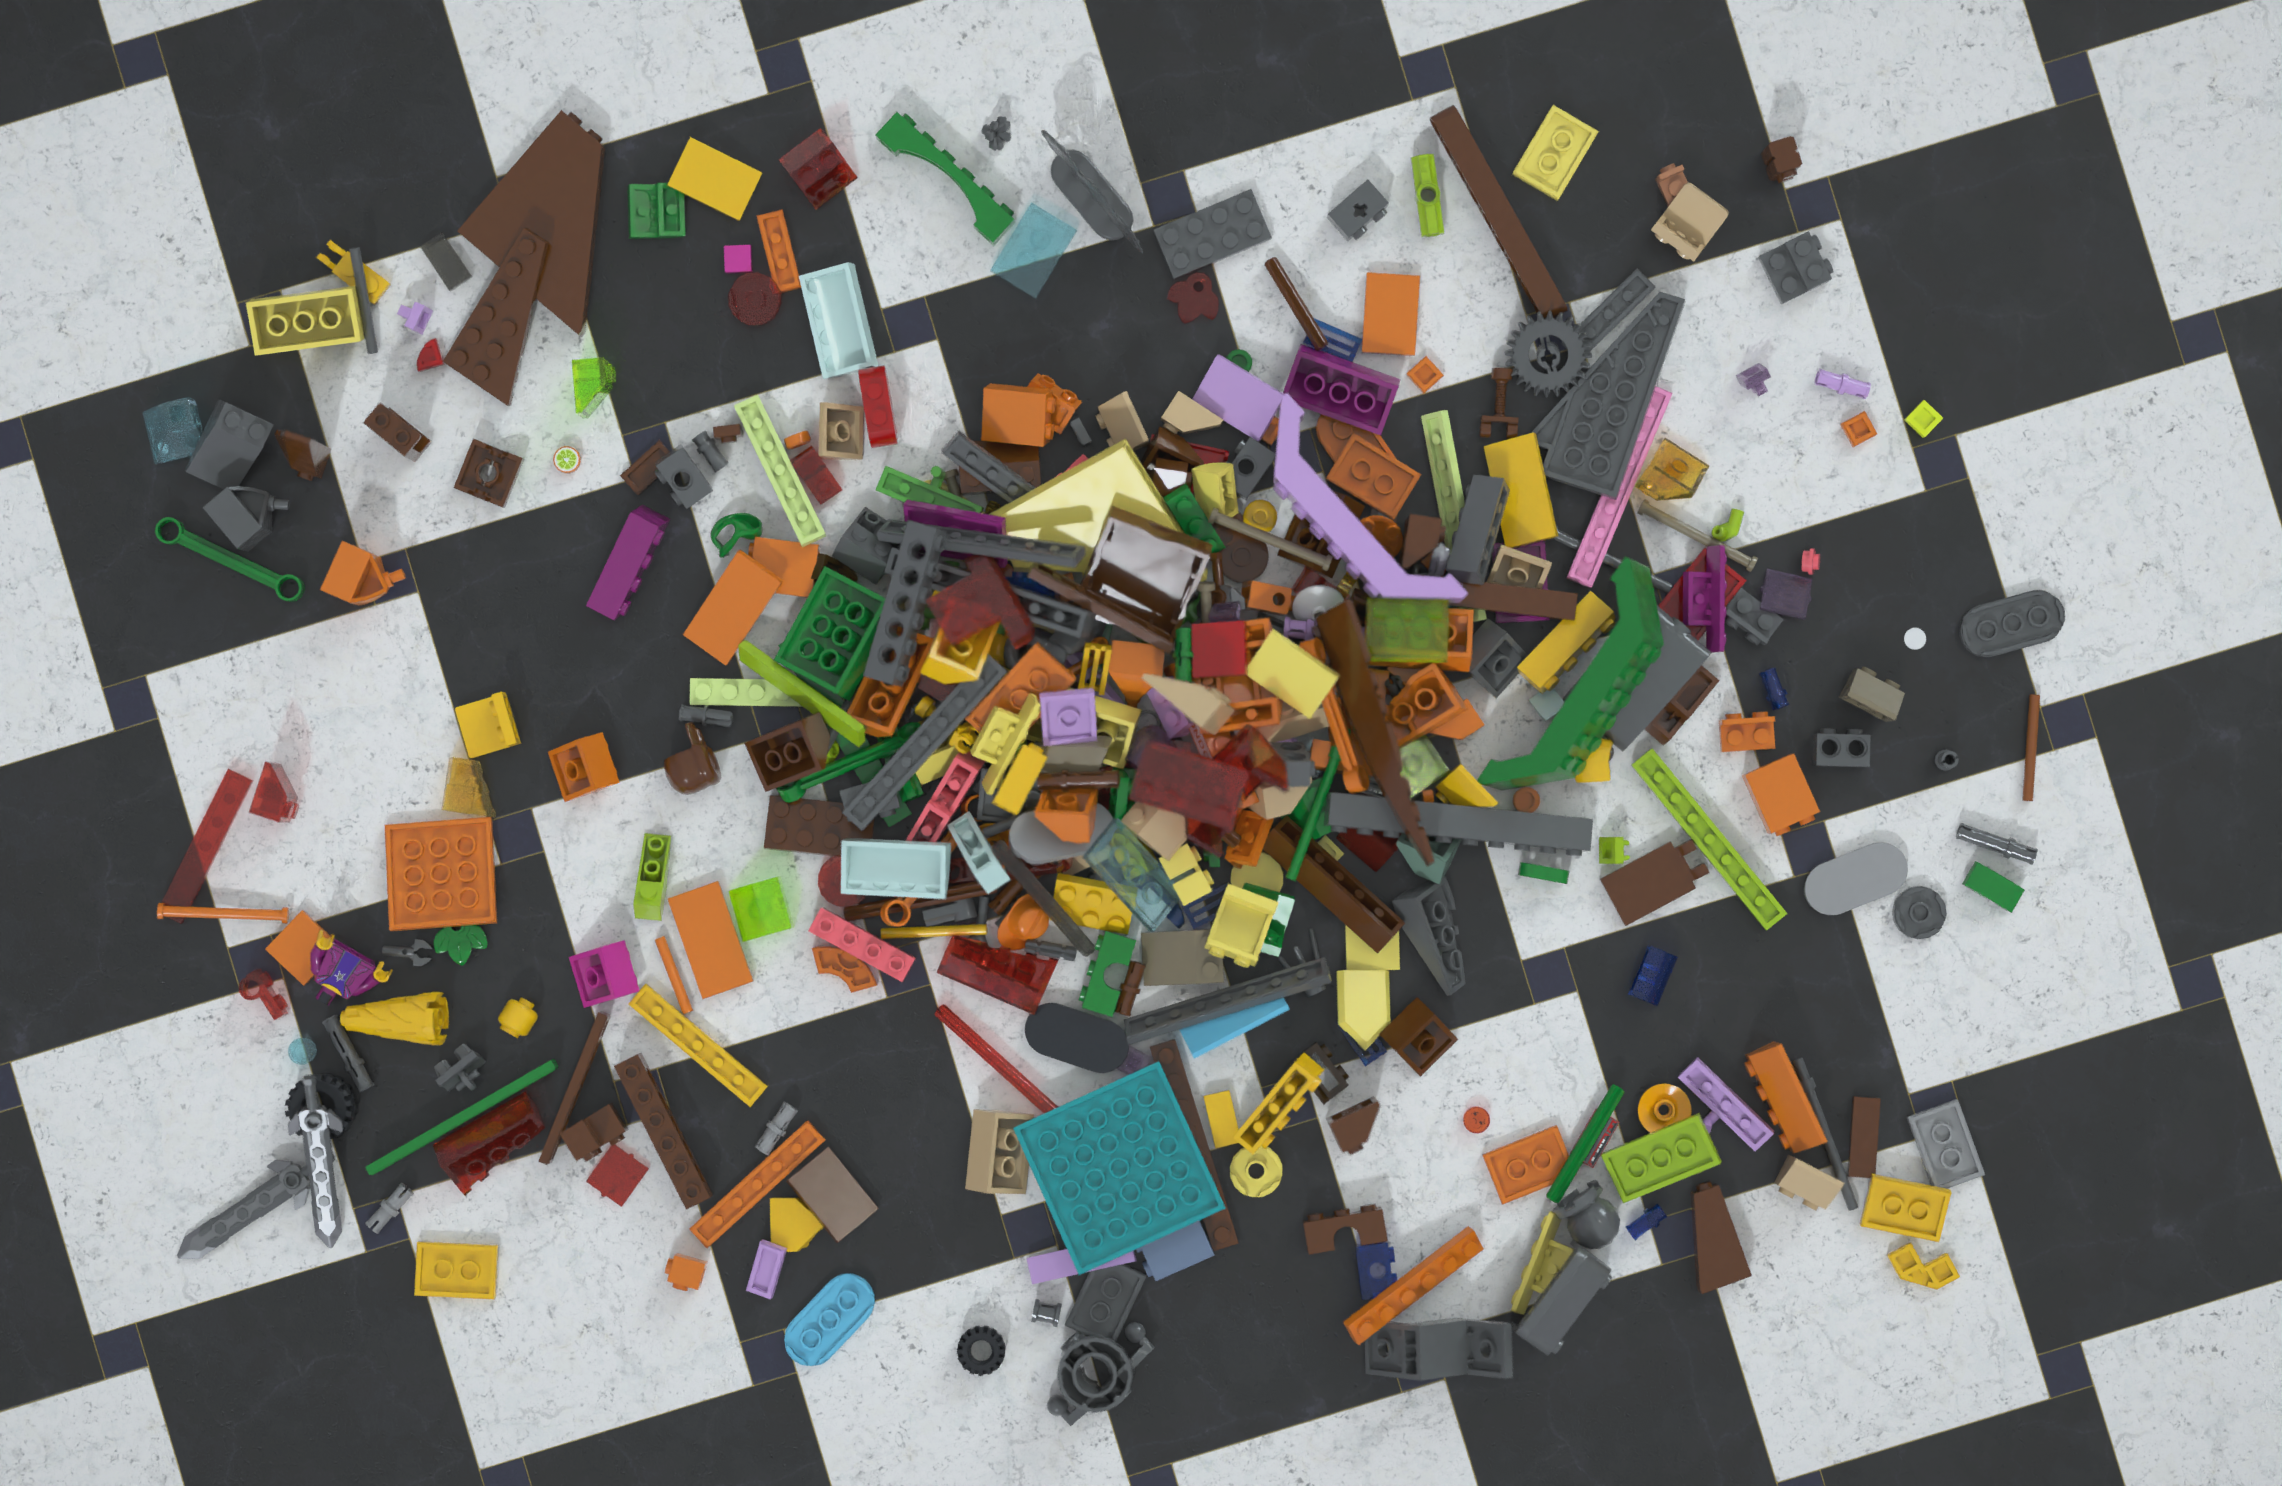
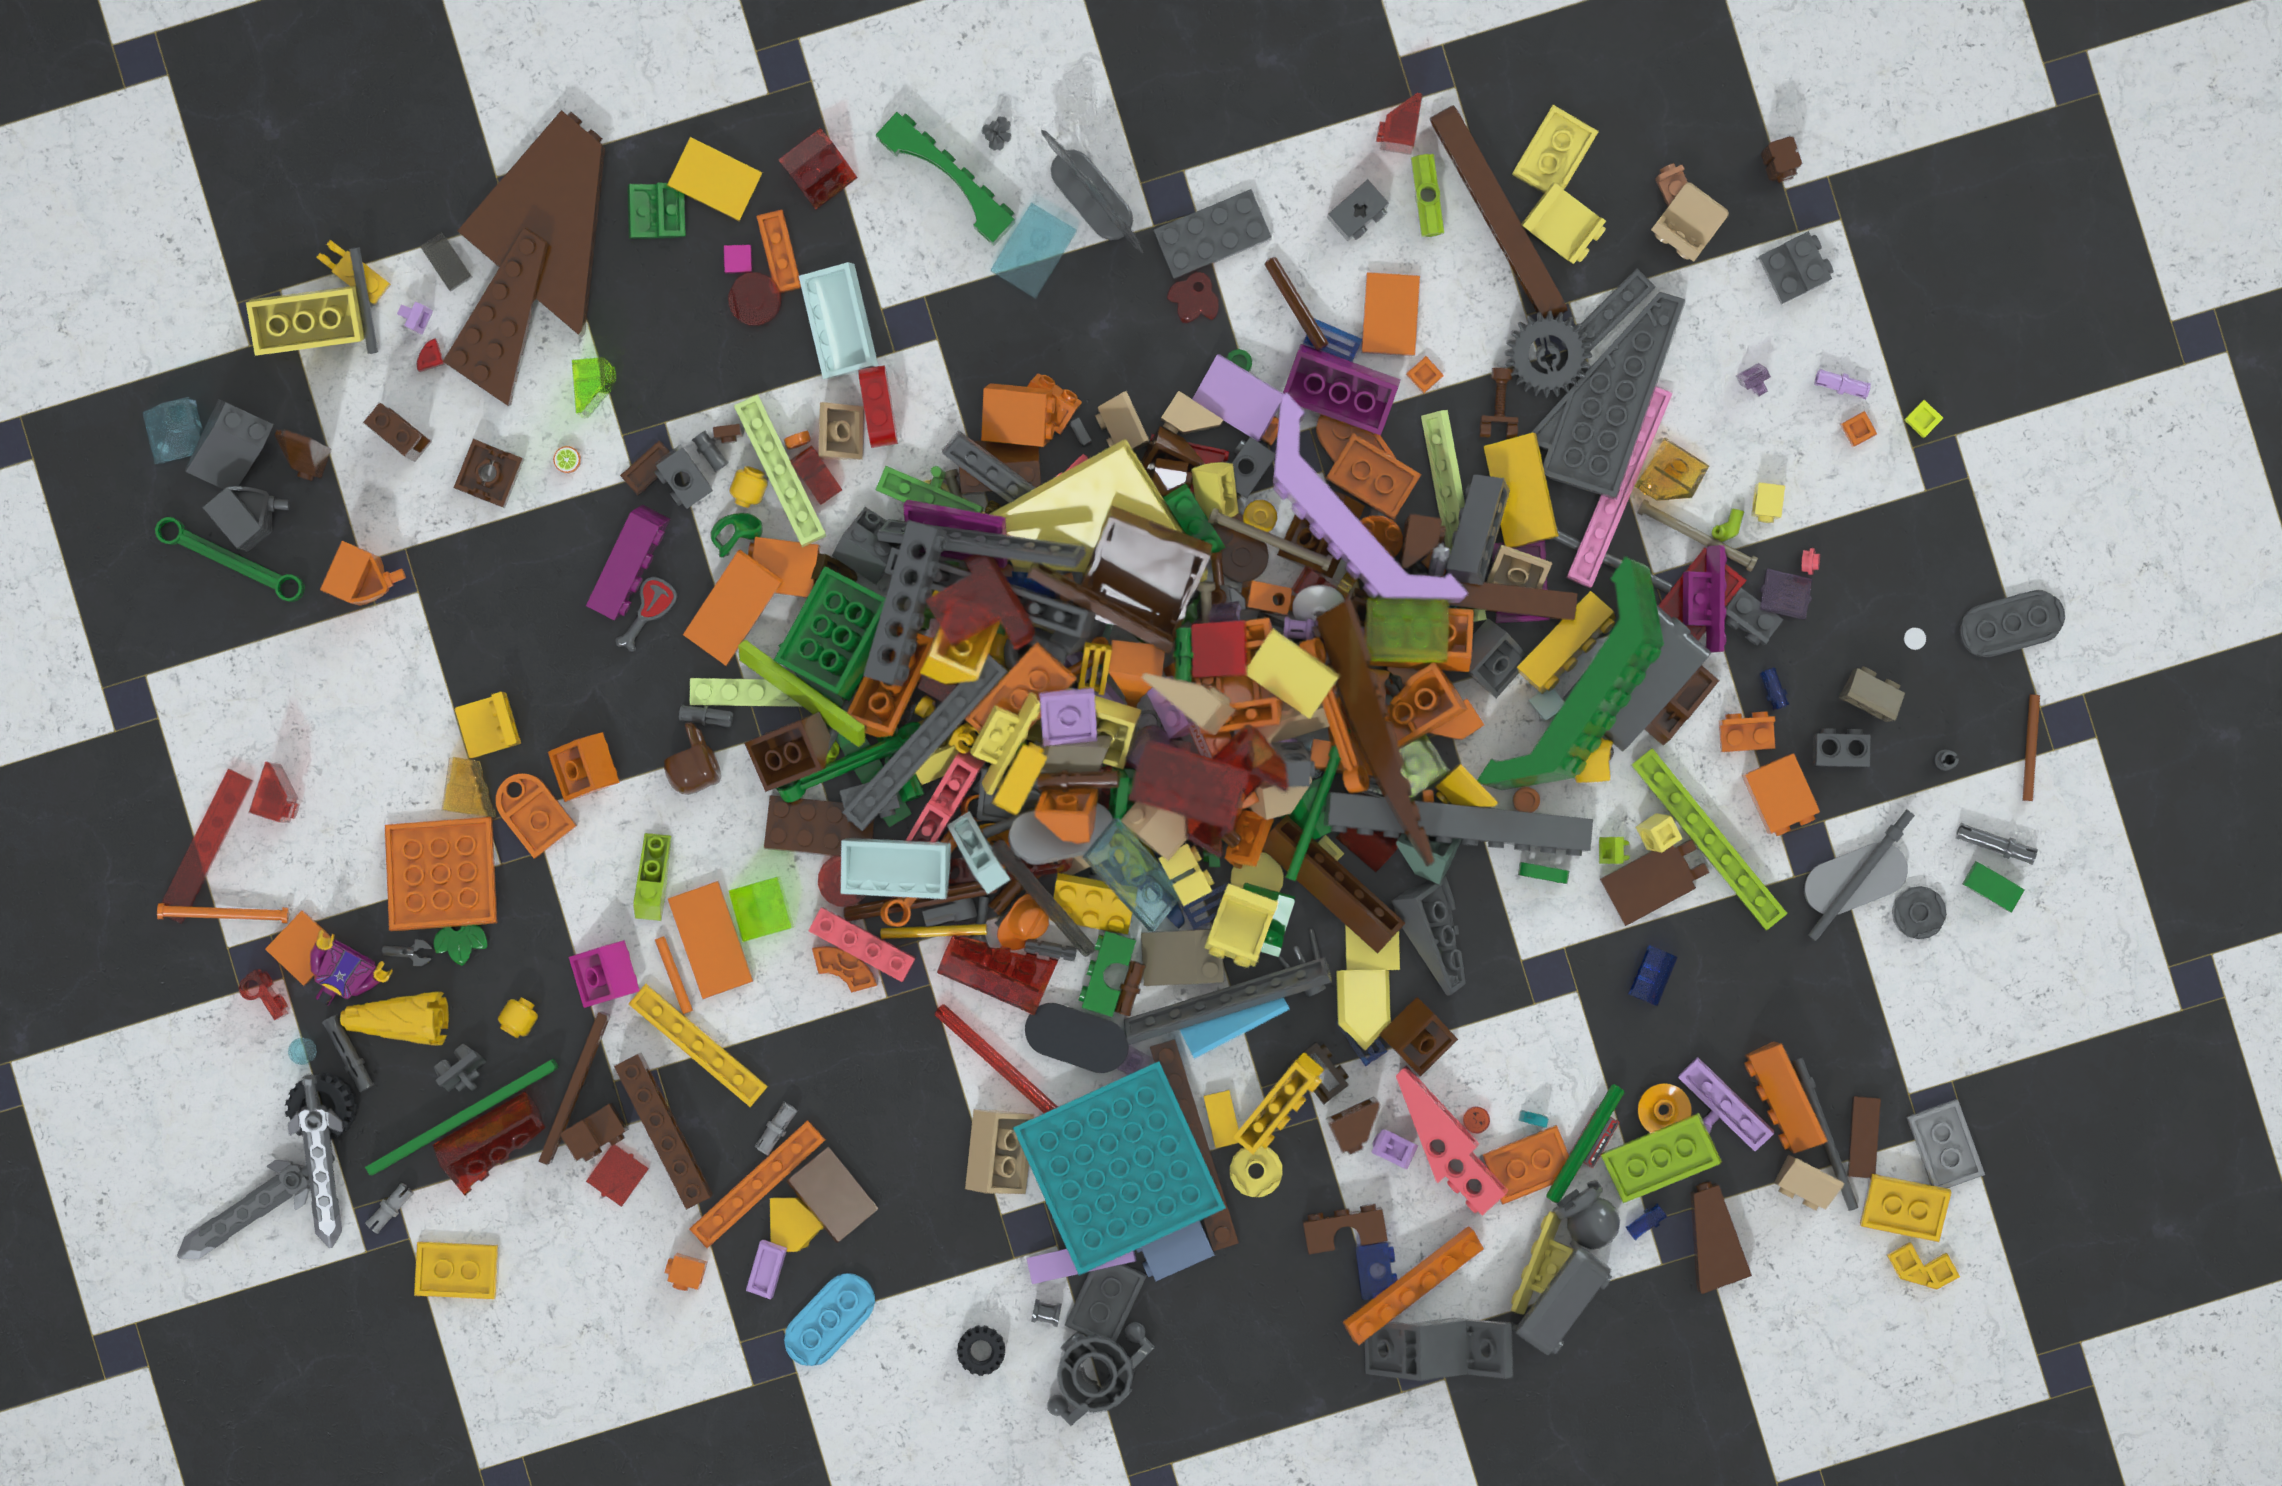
(534, 815): none -> orange tile
(657, 600): none -> dark grey piece
(748, 486): none -> yellow head
(1394, 1148): none -> lavender bracket
(1400, 127): none -> clear red slope
(1437, 1122): none -> coral brick
(1533, 1118): none -> teal tile
(1564, 224): none -> light yellow panel
(1658, 832): none -> light yellow brick
(1768, 502): none -> light yellow brick
(1893, 835): none -> dark grey bar

